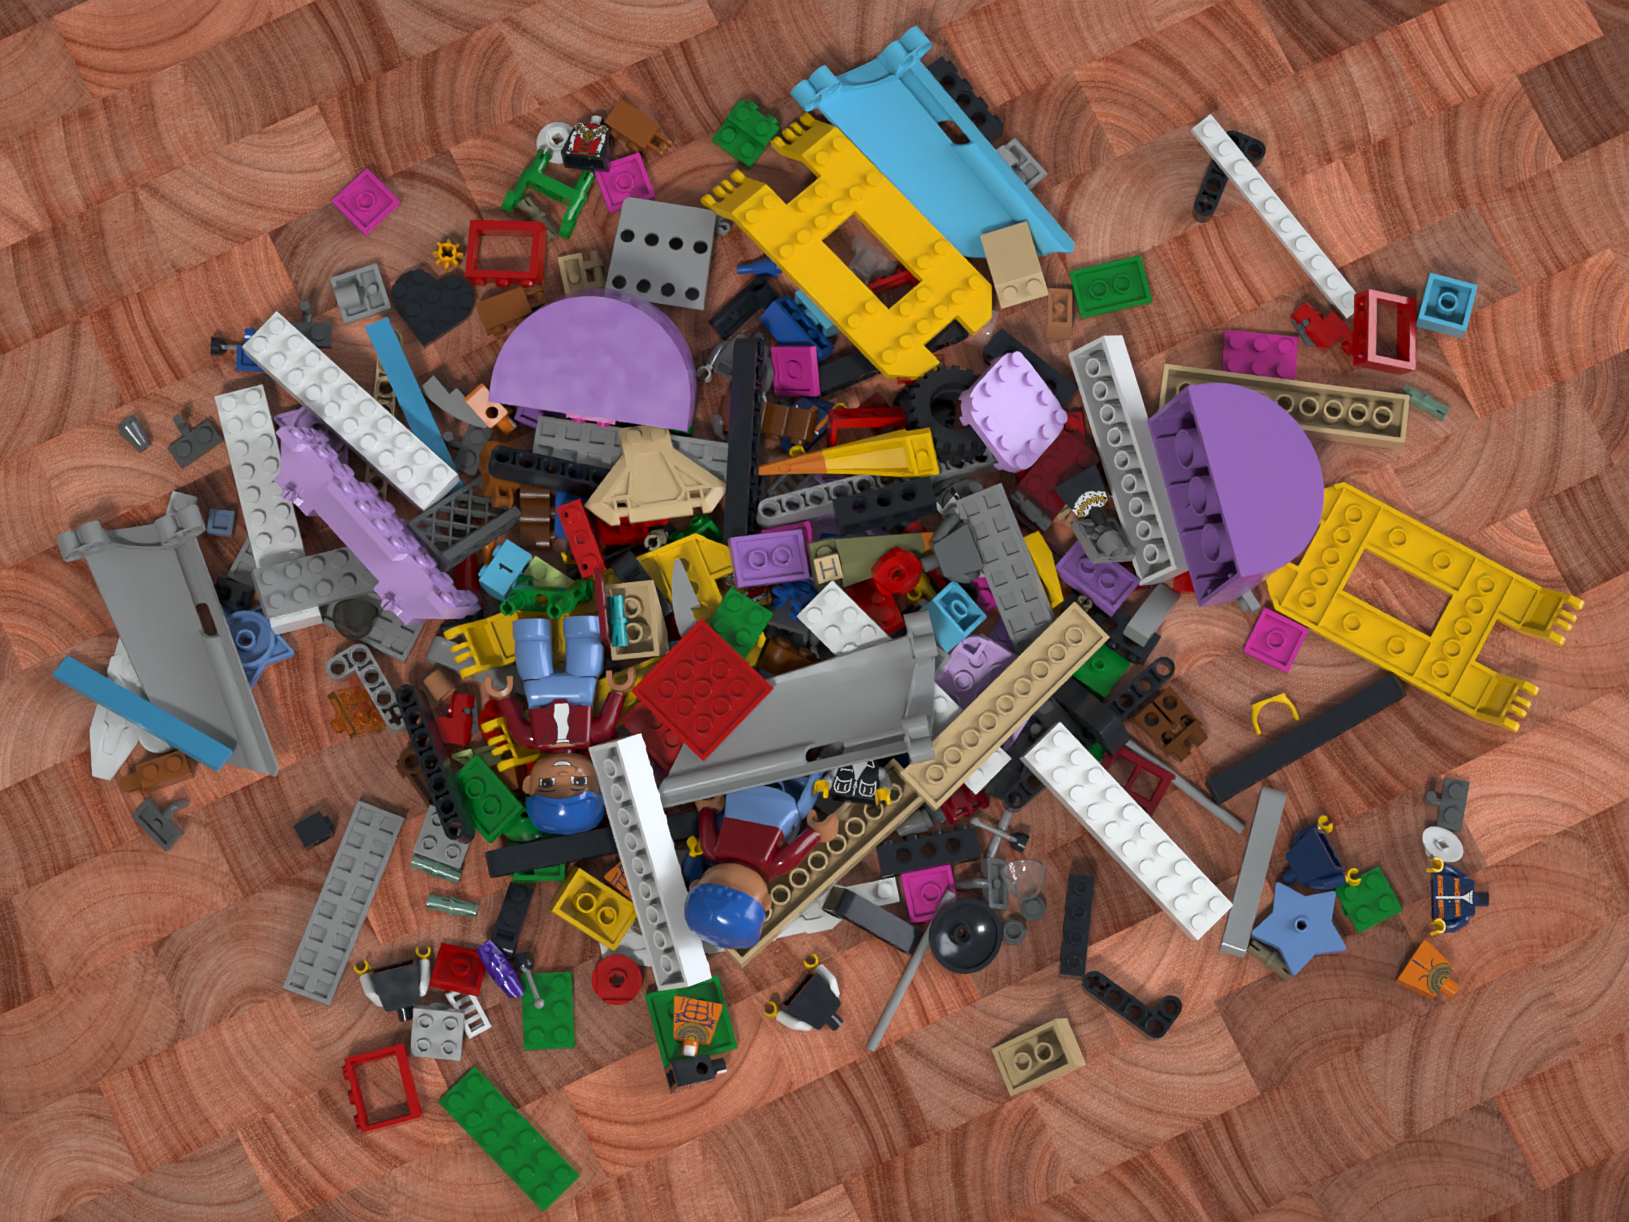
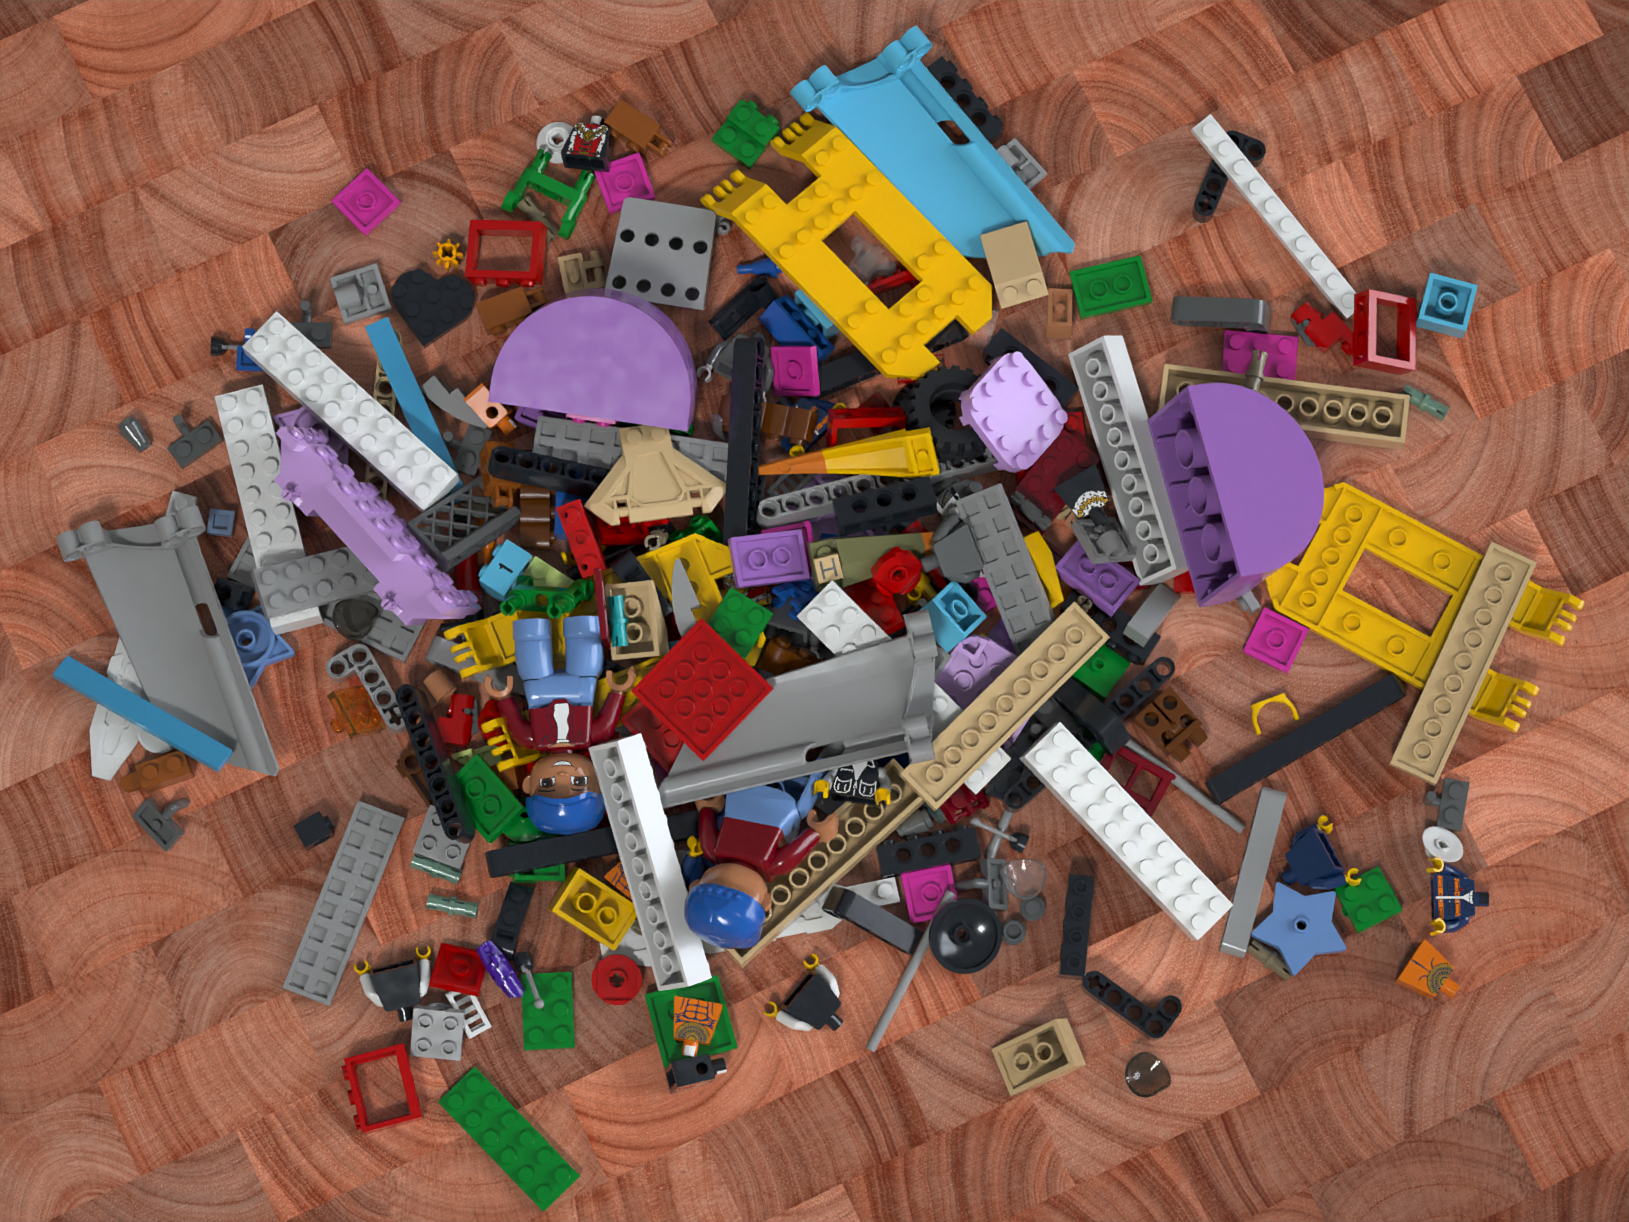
(1147, 1075): none -> clear smoke helmet
(1222, 313): none -> dark grey beam
(1255, 372): none -> dark tan pin
(1462, 663): none -> tan plate

